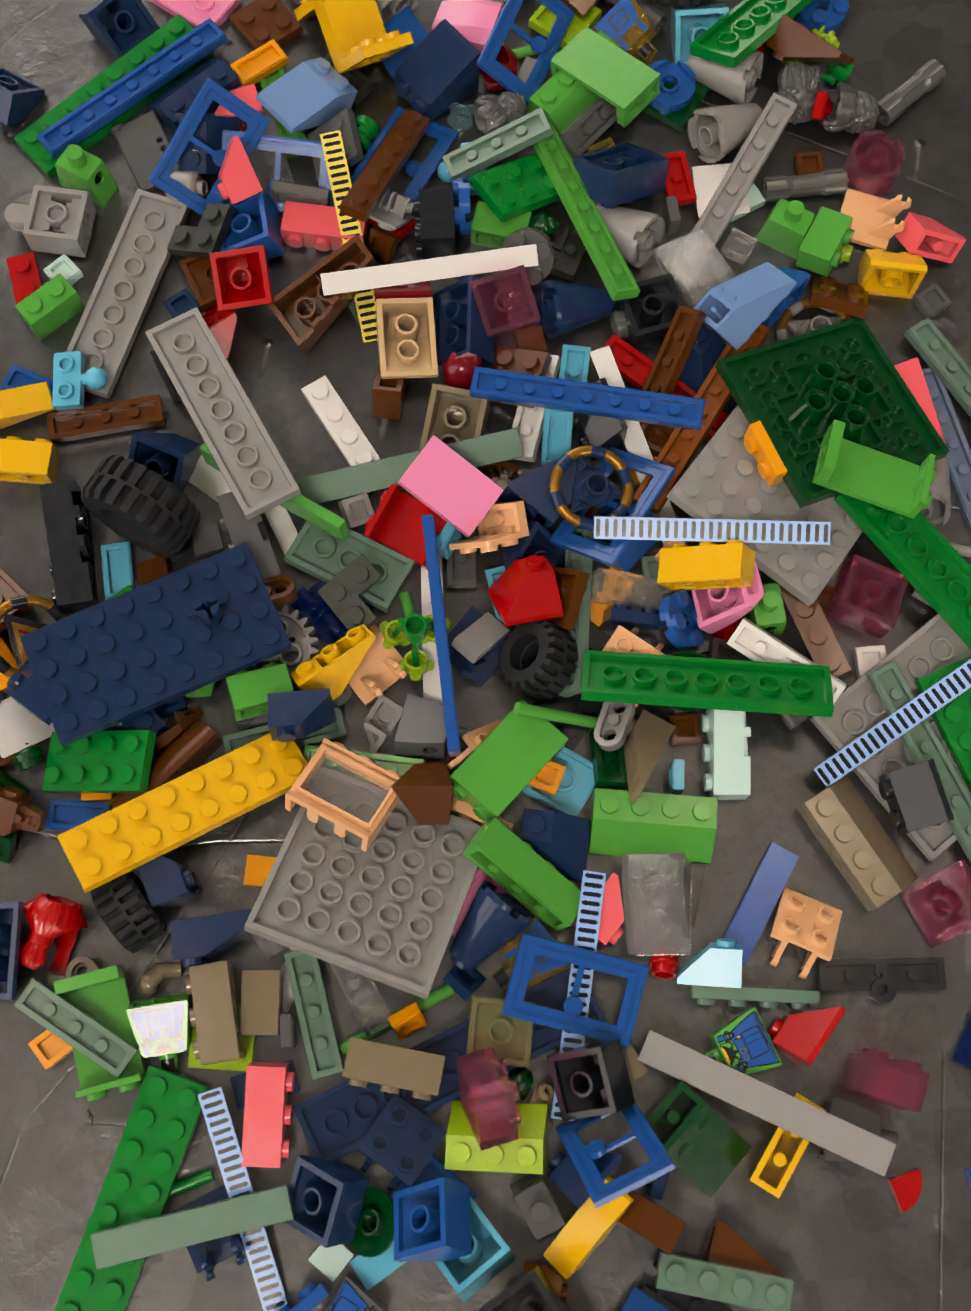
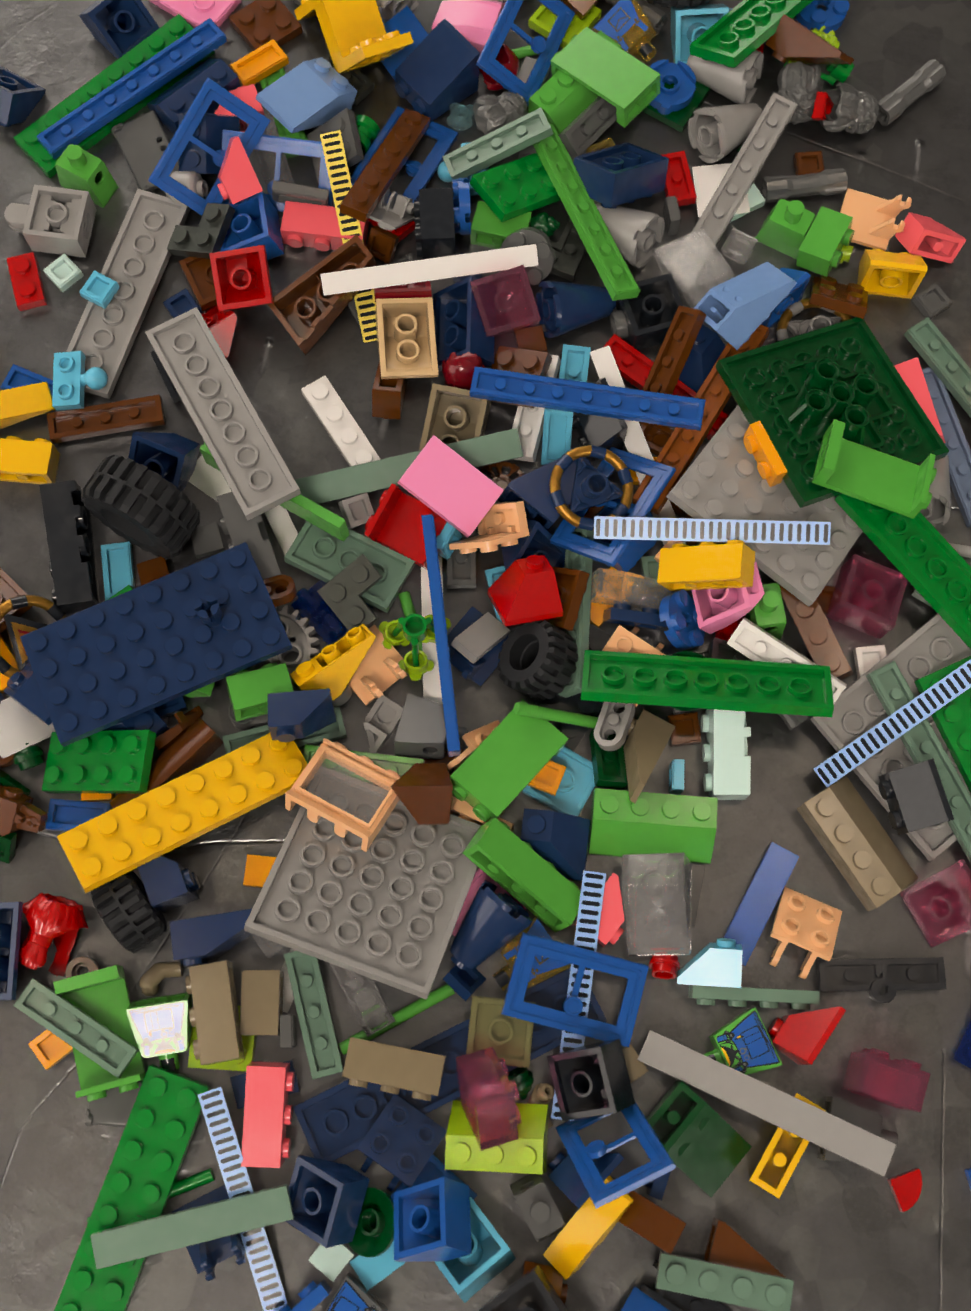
(50, 306): bright green brick -> none
(99, 289): none -> medium azure tile
(407, 1021): light orange tile -> none
(874, 163): clear pink brick -> none

